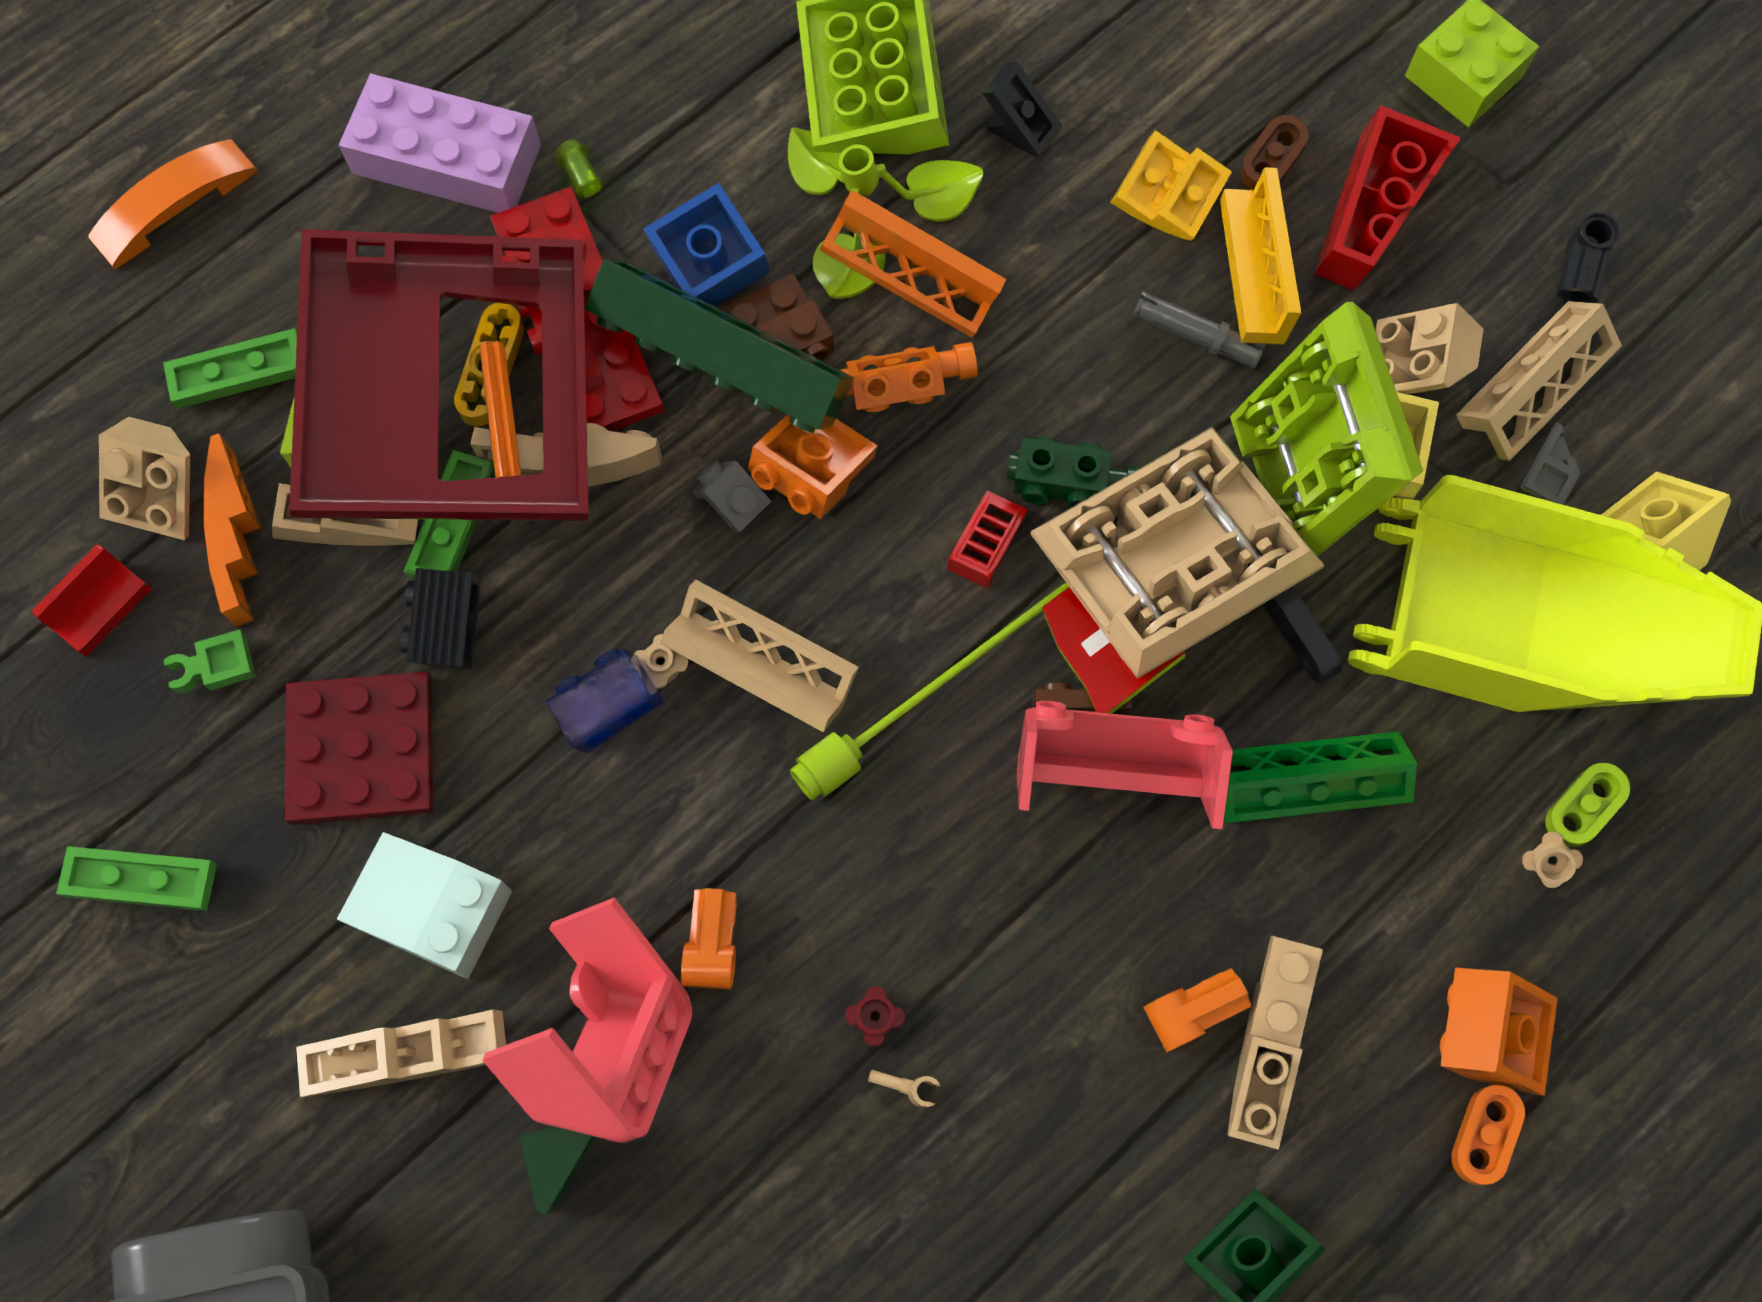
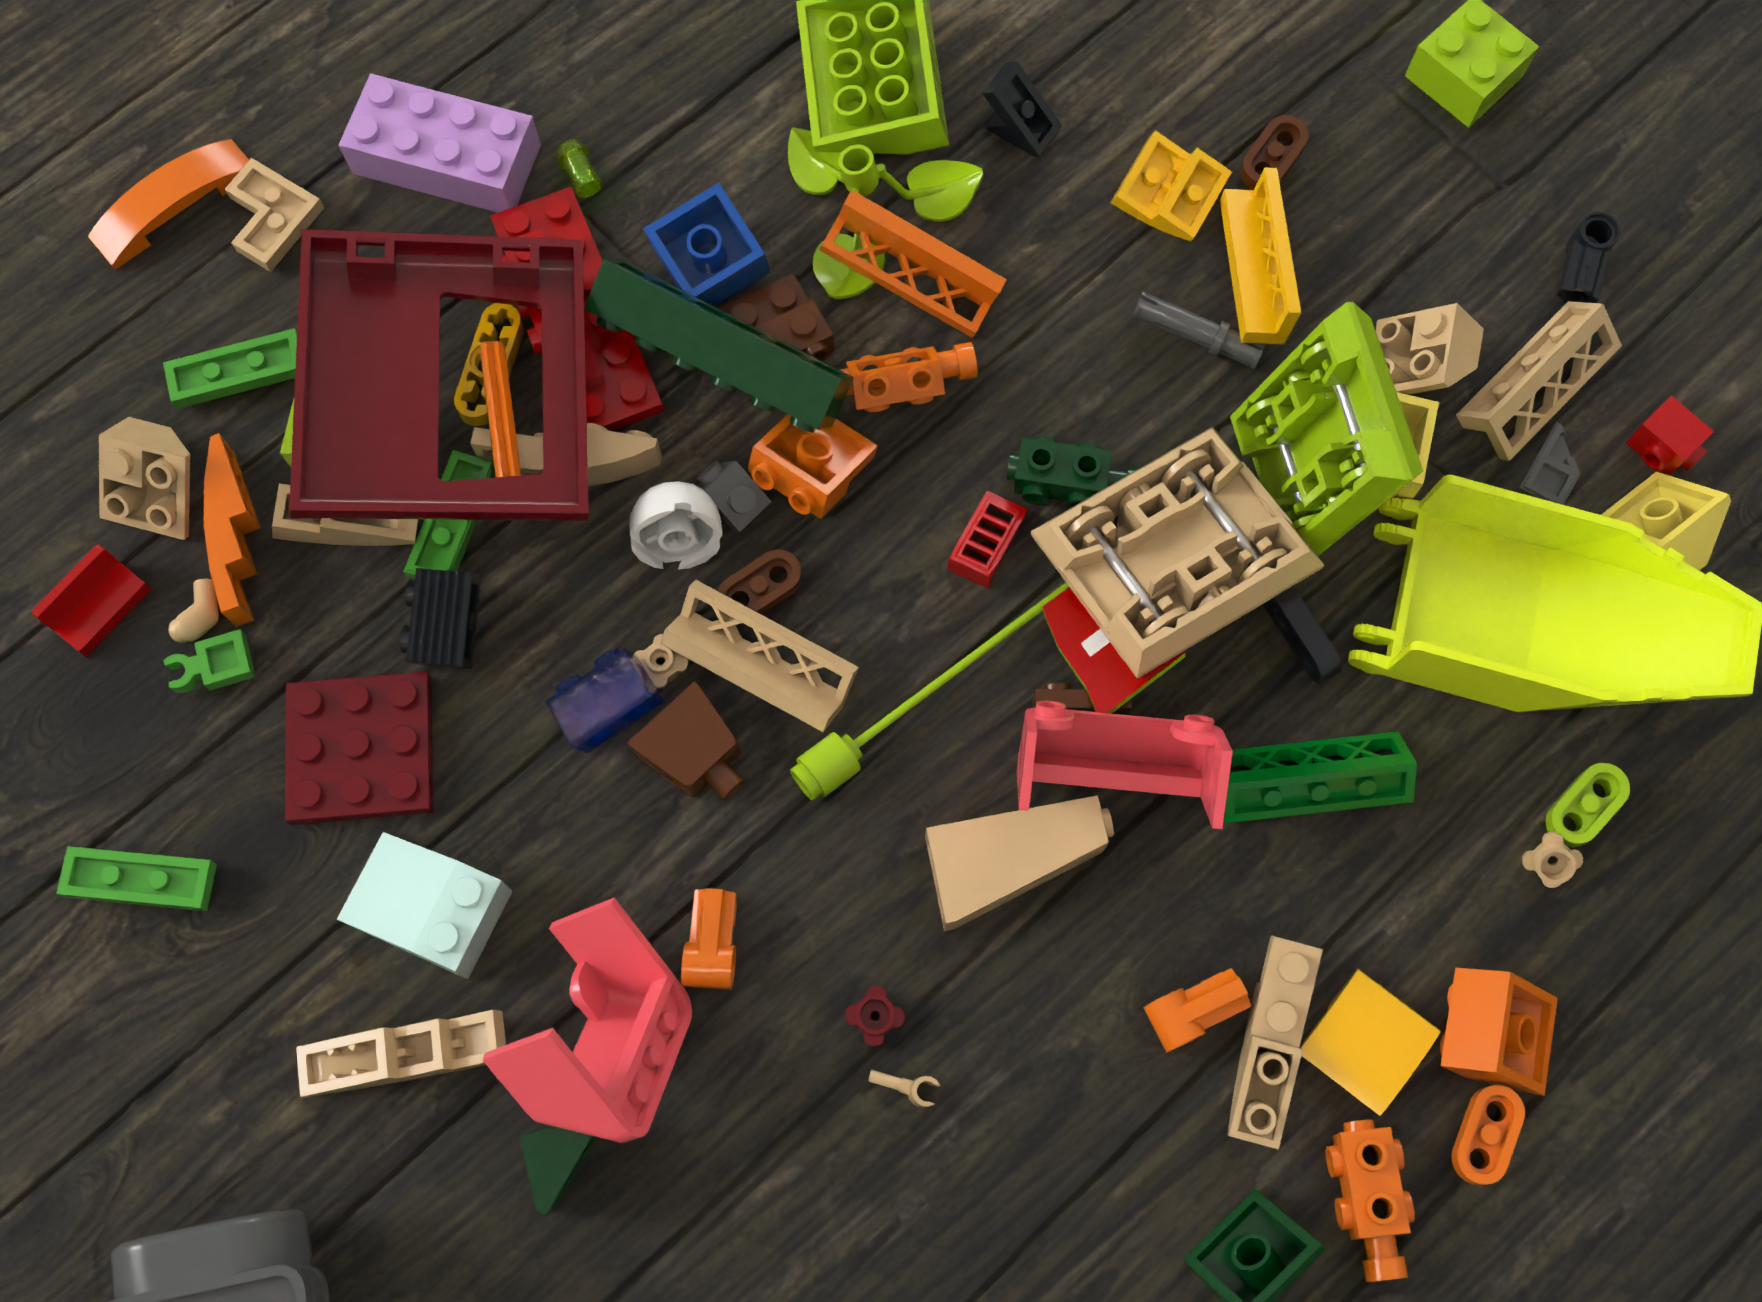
(198, 617): none -> tan arm
(279, 212): none -> tan plate
(675, 525): none -> white cylinder
(690, 746): none -> reddish brown torso
(755, 582): none -> reddish brown plate
(1009, 853): none -> tan slope
(1362, 1186): none -> orange brick
(1369, 1041): none -> yellow slope
(1384, 183): red wedge -> none
(1670, 438): none -> red brick

